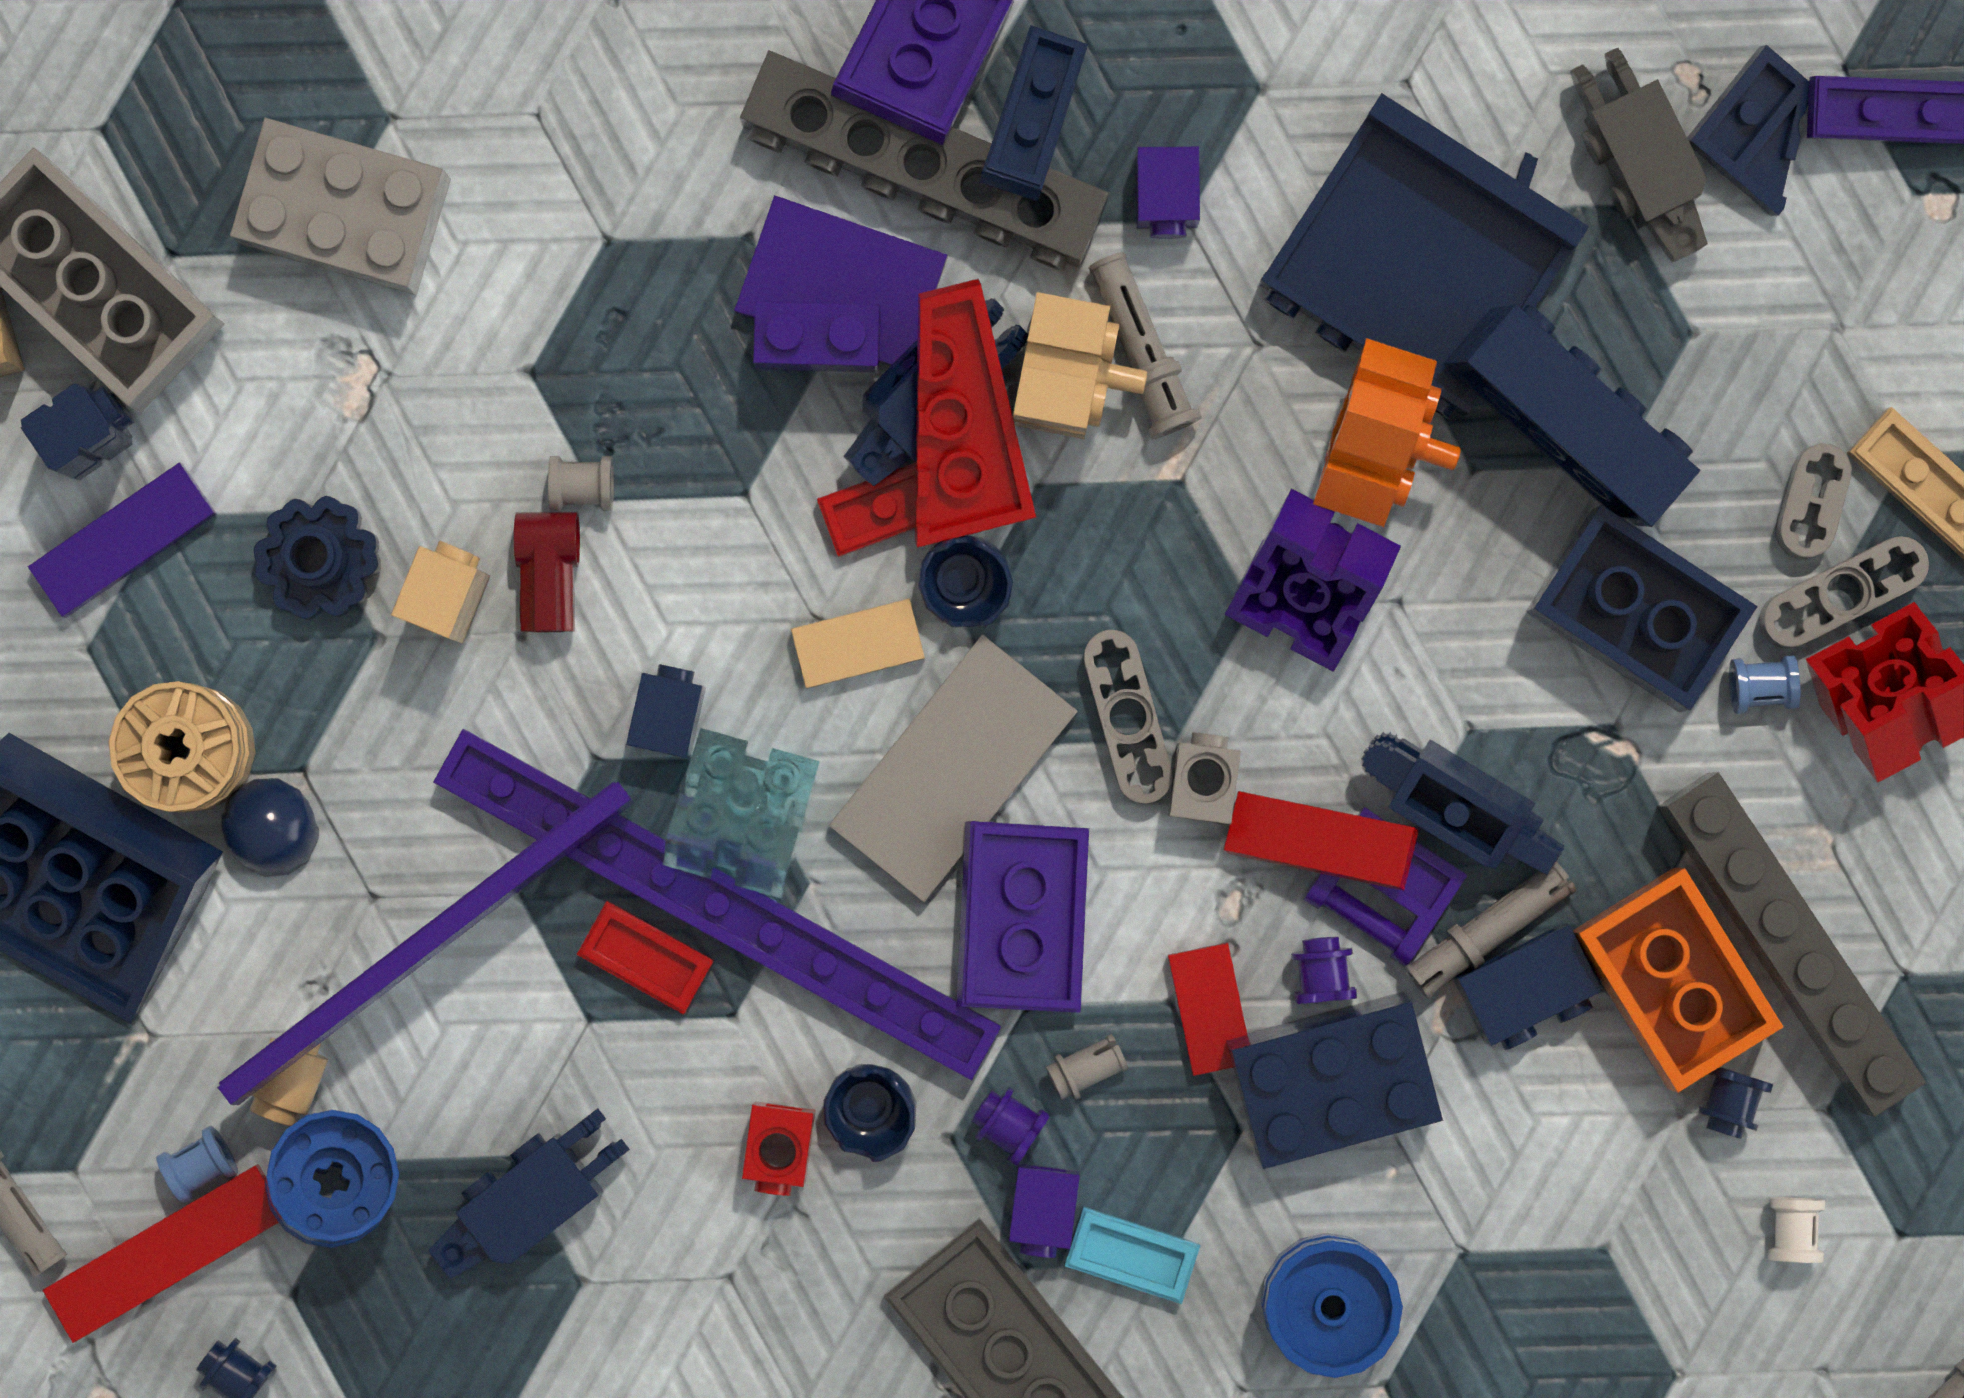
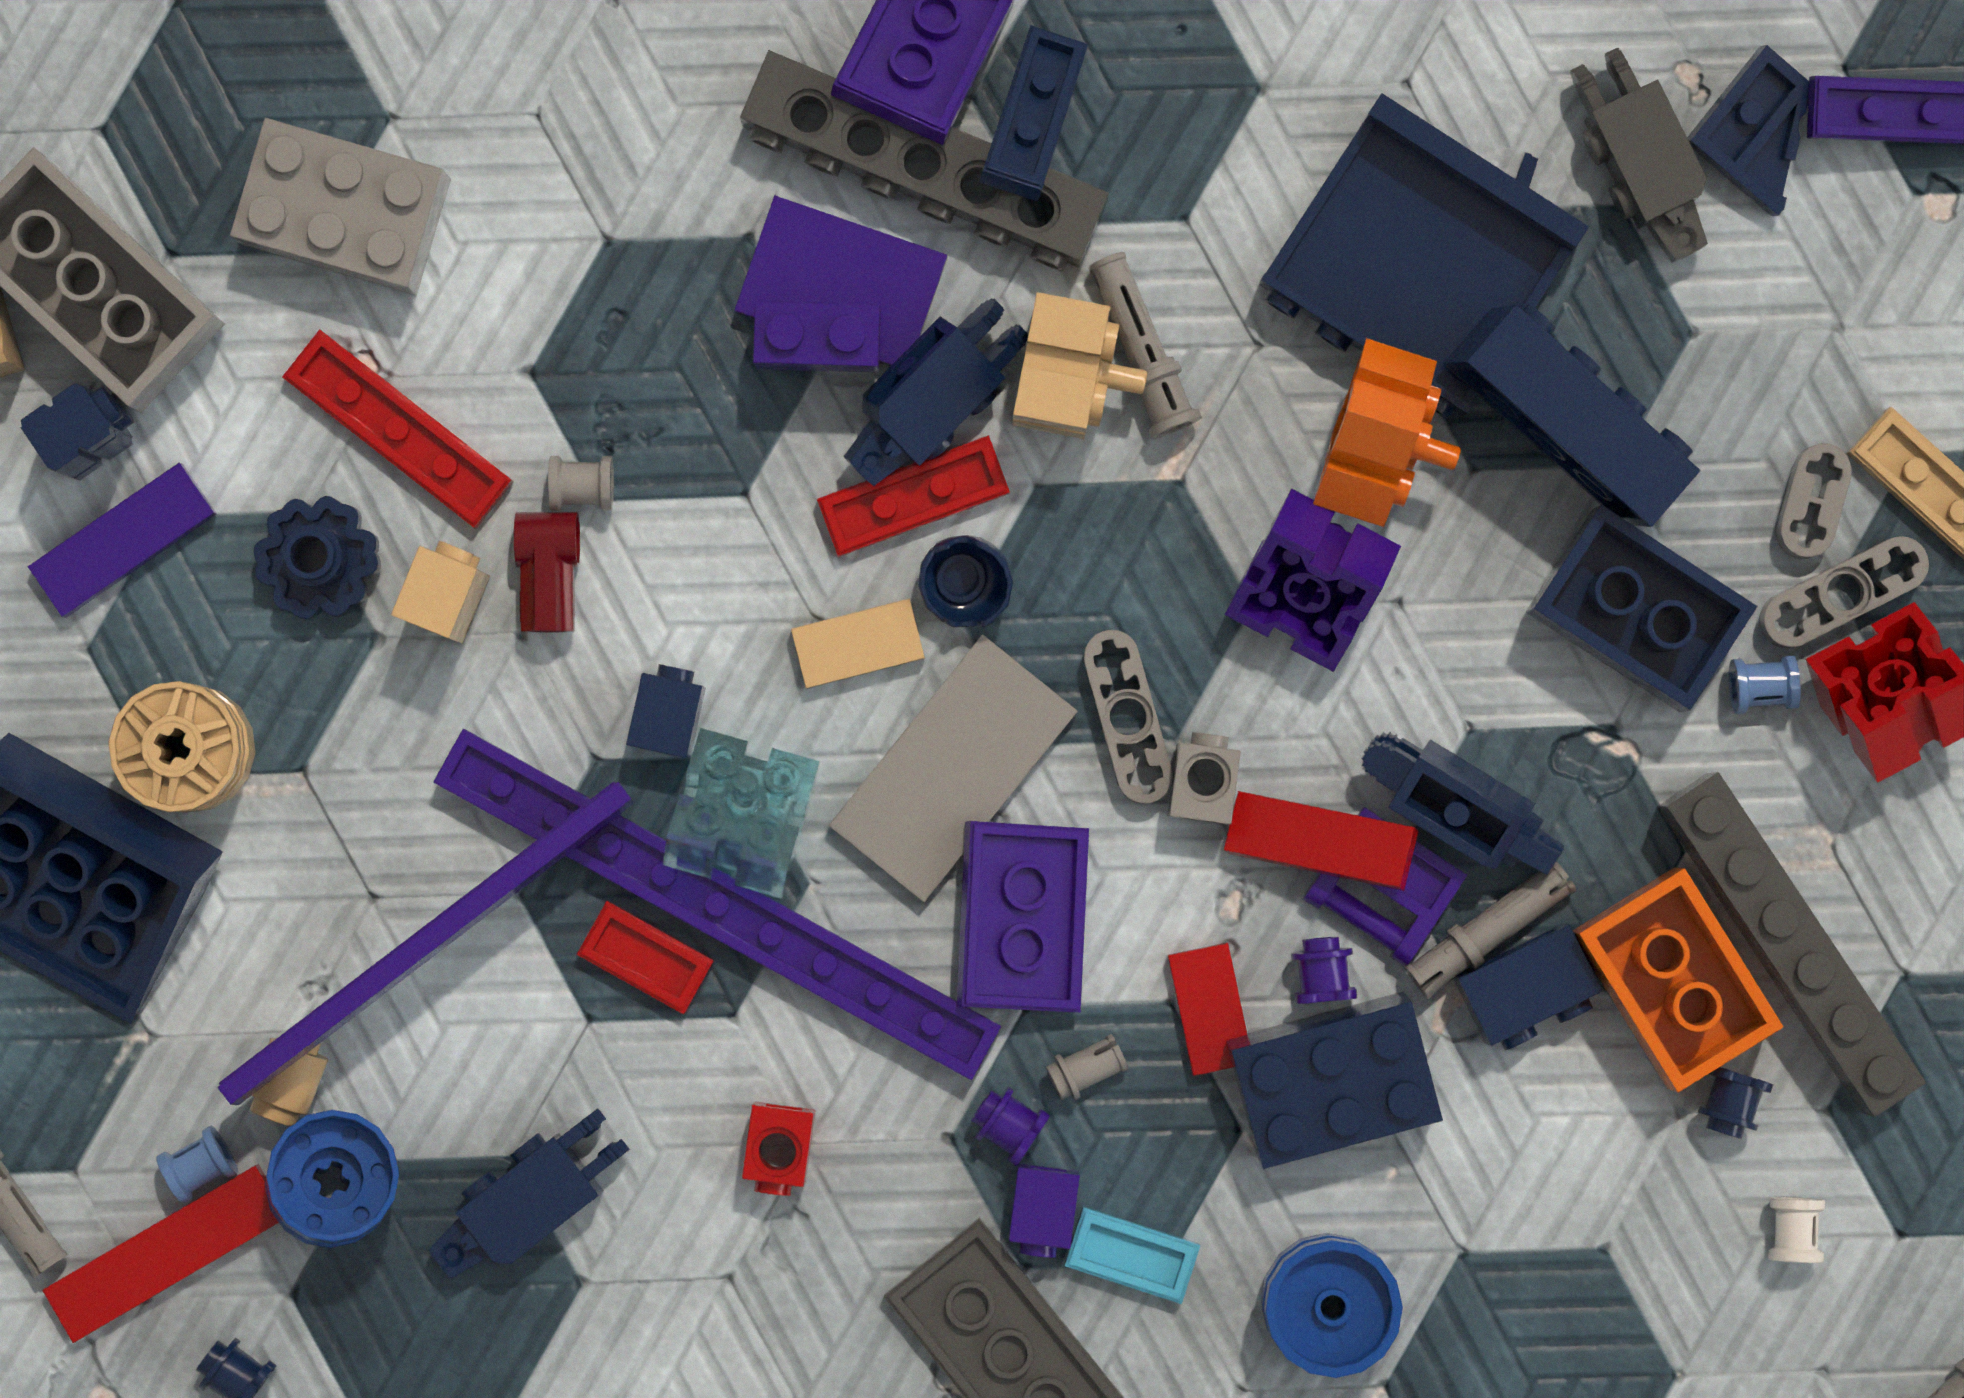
(269, 827): dark blue hair -> none
(397, 429): none -> red tile
(870, 1111): dark blue hair -> none
(965, 430): red wing -> none
(1167, 190): dark purple brick -> none

